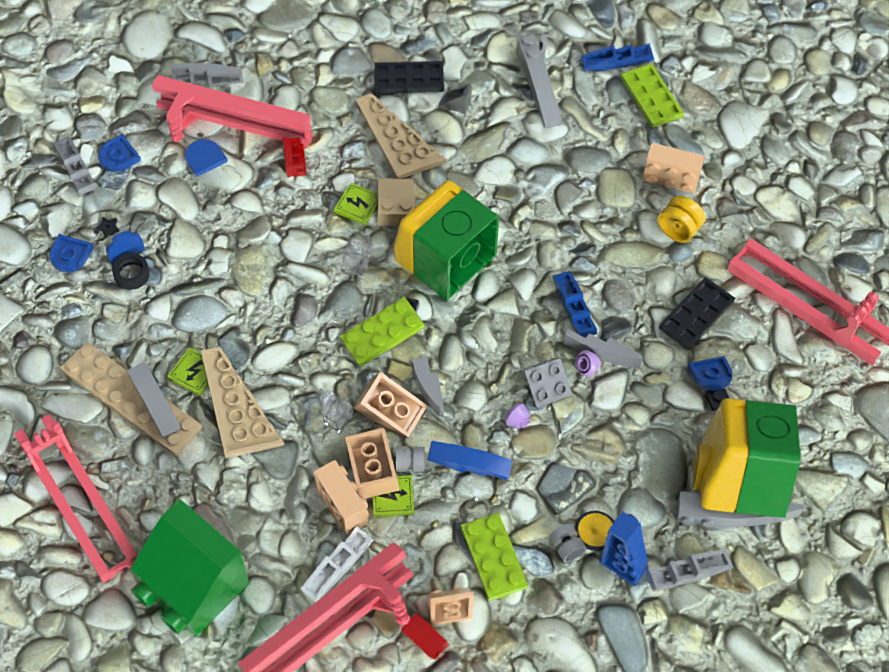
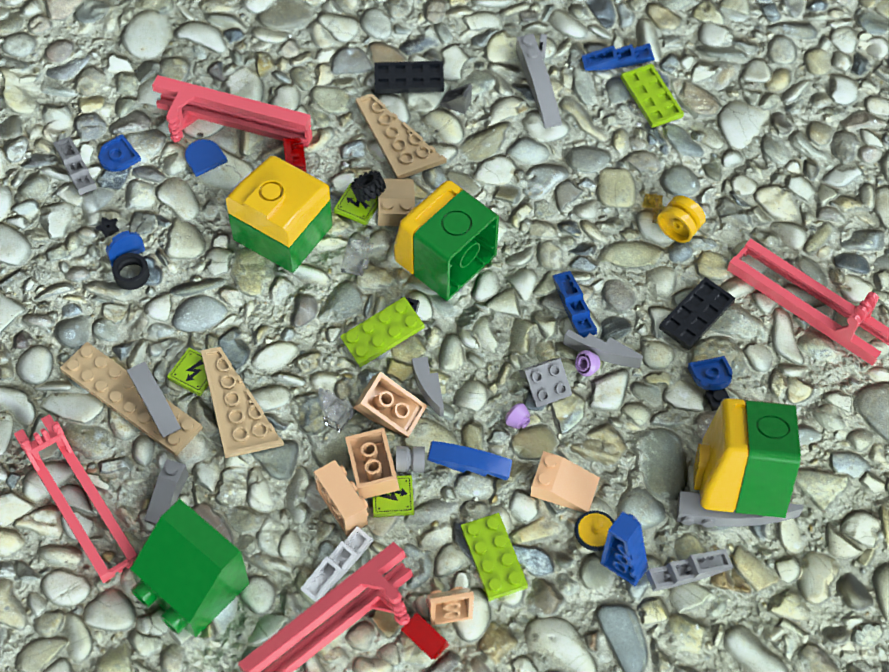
(69, 253): blue tile -> none
(167, 489): none -> light grey slope
(207, 72): light grey slope -> none
(280, 212): none -> yellow piece
(368, 186): none -> black tyre
(564, 483): none -> light nougat slope
(566, 540): light grey wheel -> none
(654, 201): none -> clear yellow bracket
(673, 168): light nougat brick -> none

